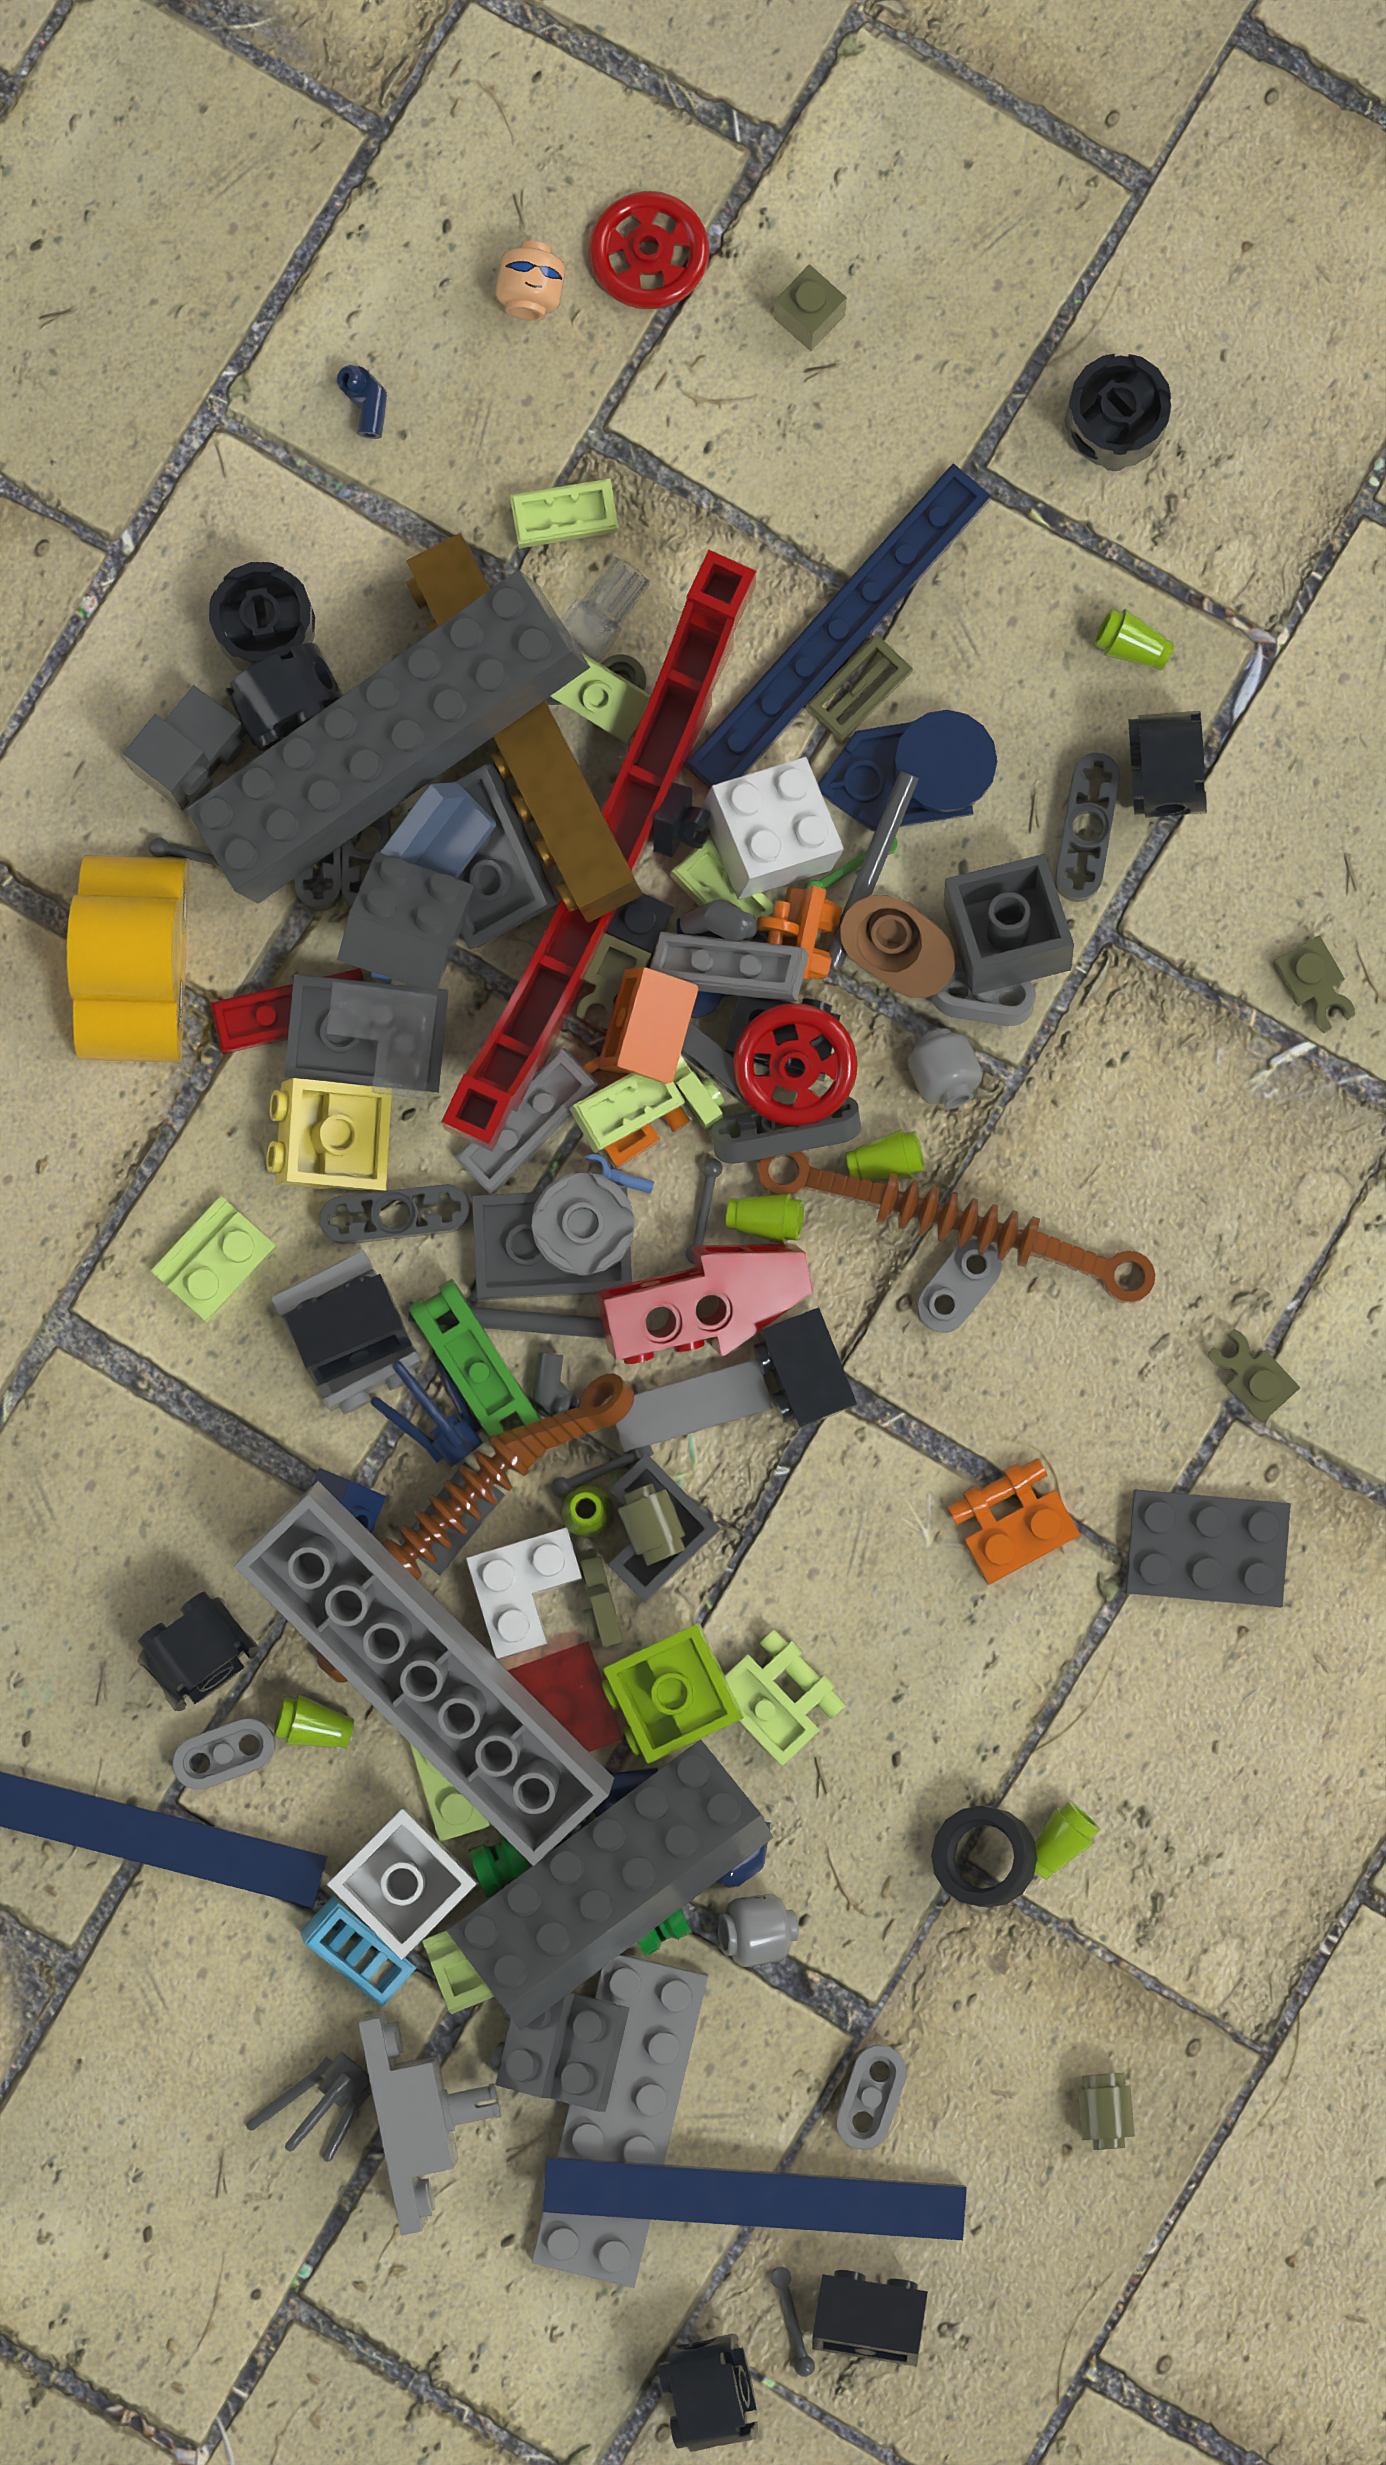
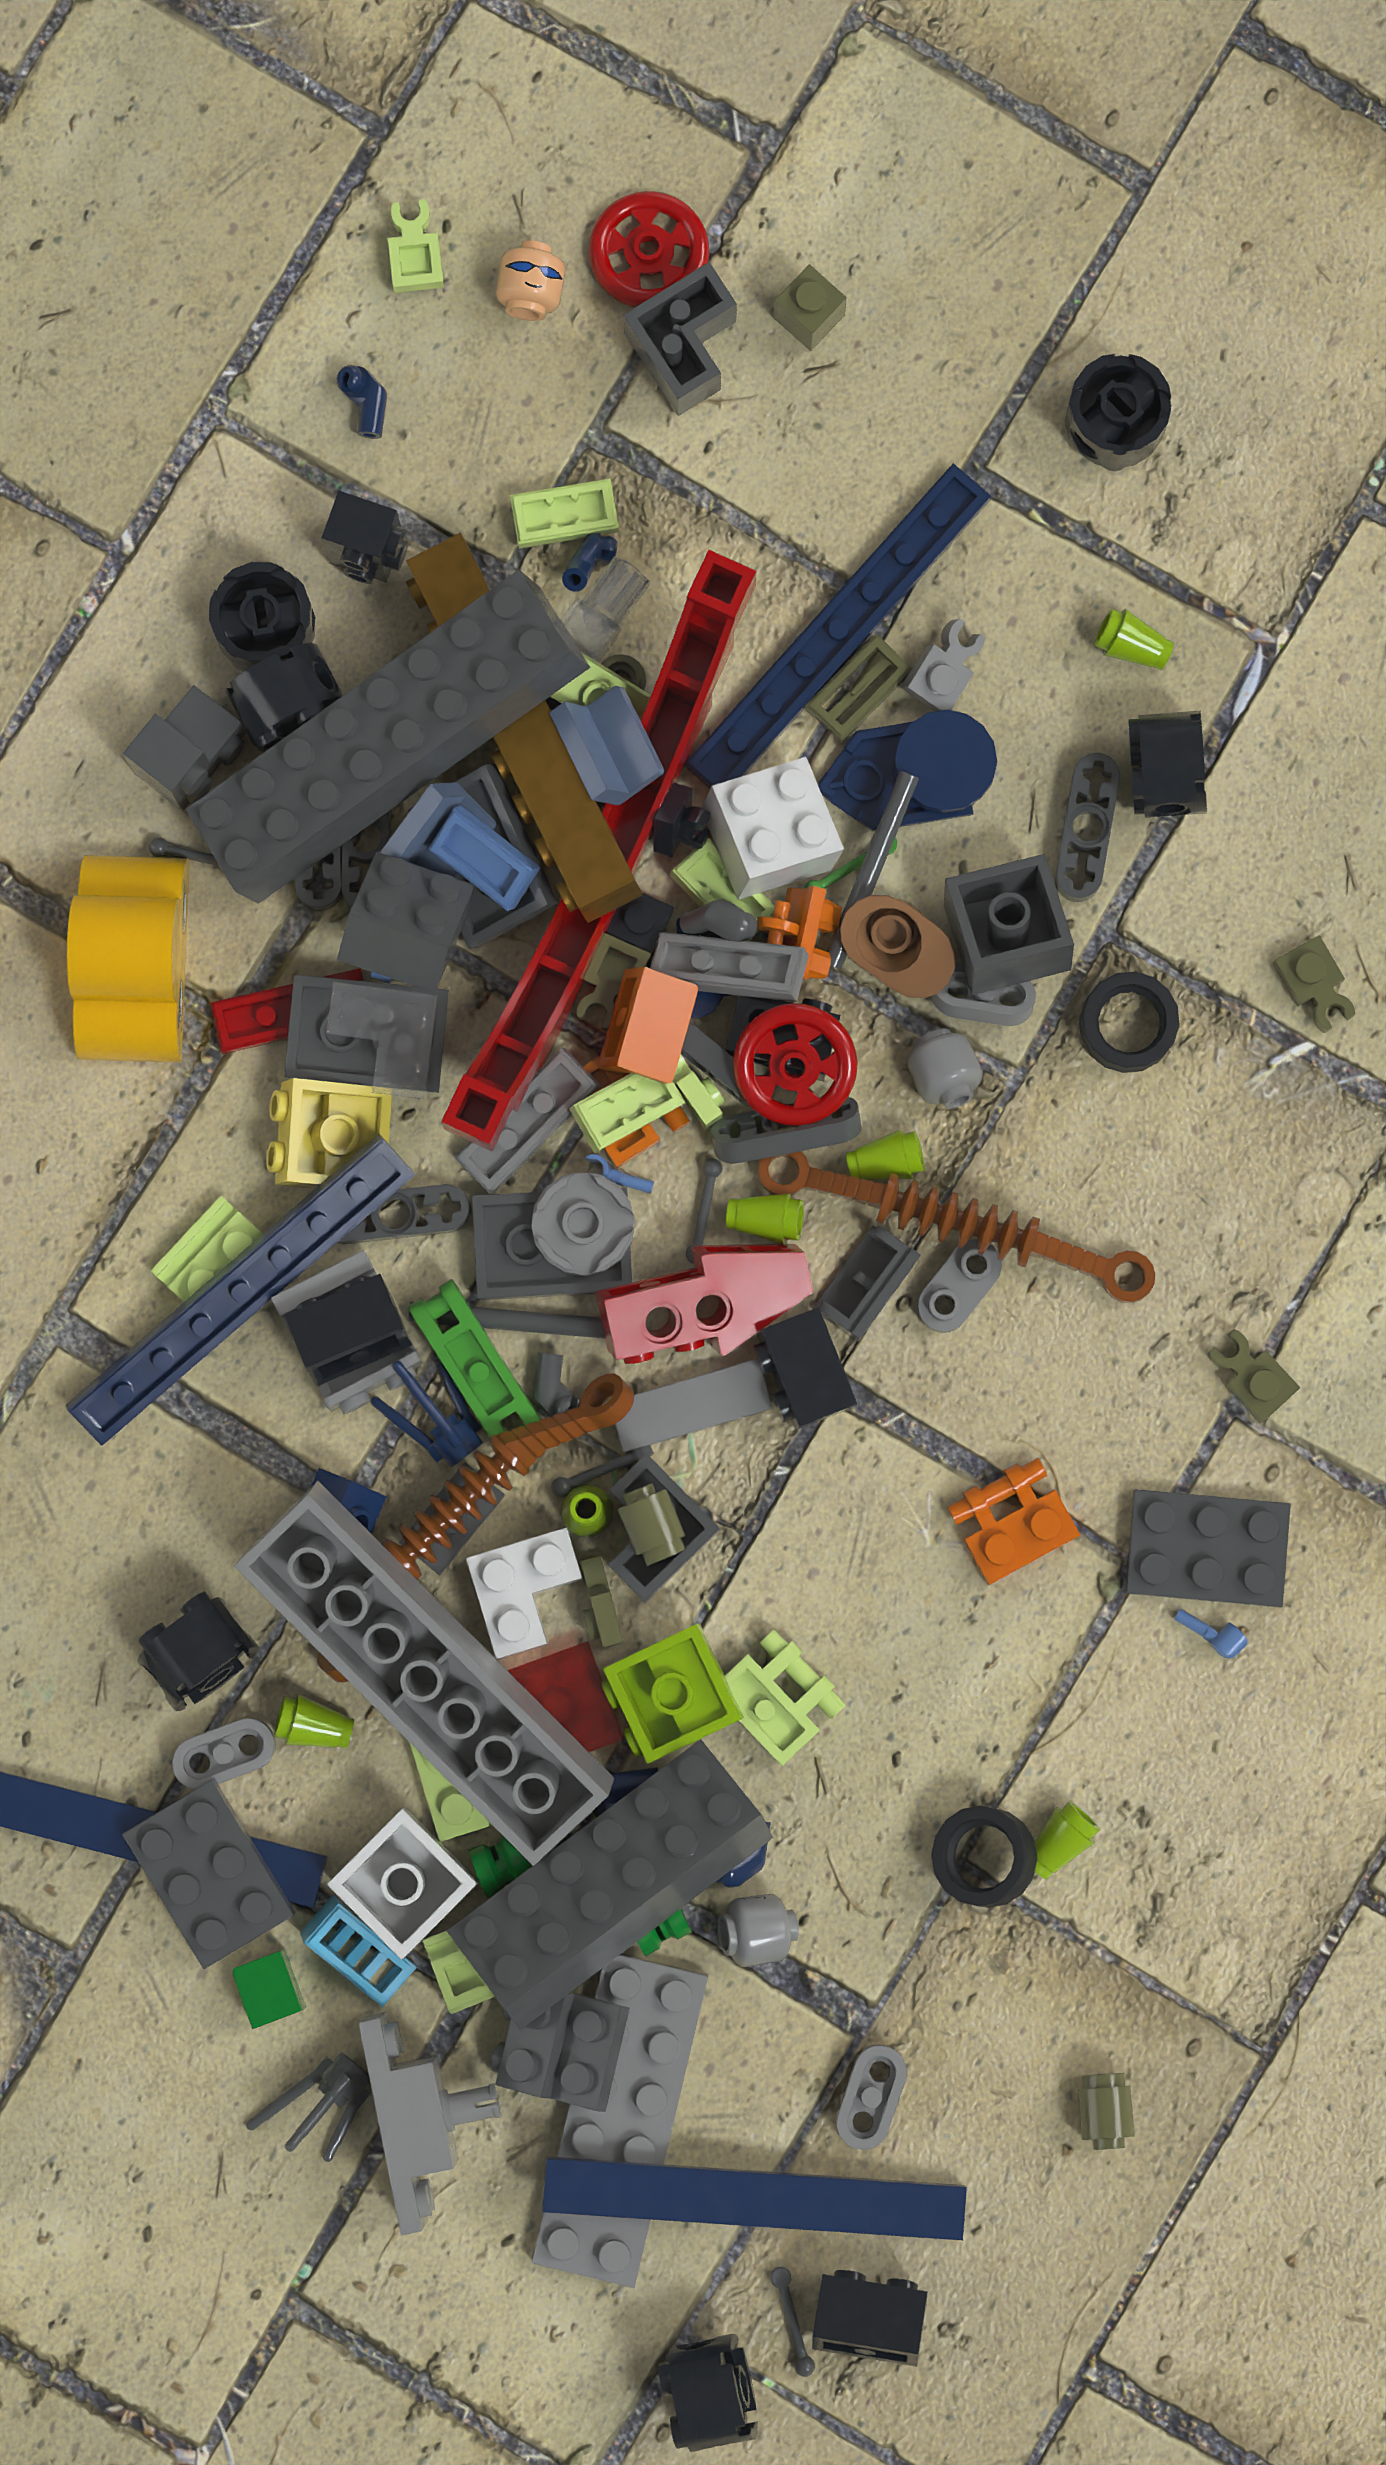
(209, 1873): none -> dark grey plate
(240, 1290): none -> dark blue tile
(268, 1989): none -> green panel
(364, 538): none -> black brick
(414, 255): none -> yellowish green plate
(484, 858): none -> medium blue tile
(584, 560): none -> dark blue arm
(608, 746): none -> sand blue panel
(670, 335): none -> dark grey brick
(866, 1282): none -> dark grey hinge
(940, 673): none -> light grey plate
(1127, 983): none -> black tyre
(1226, 1642): none -> medium blue hand

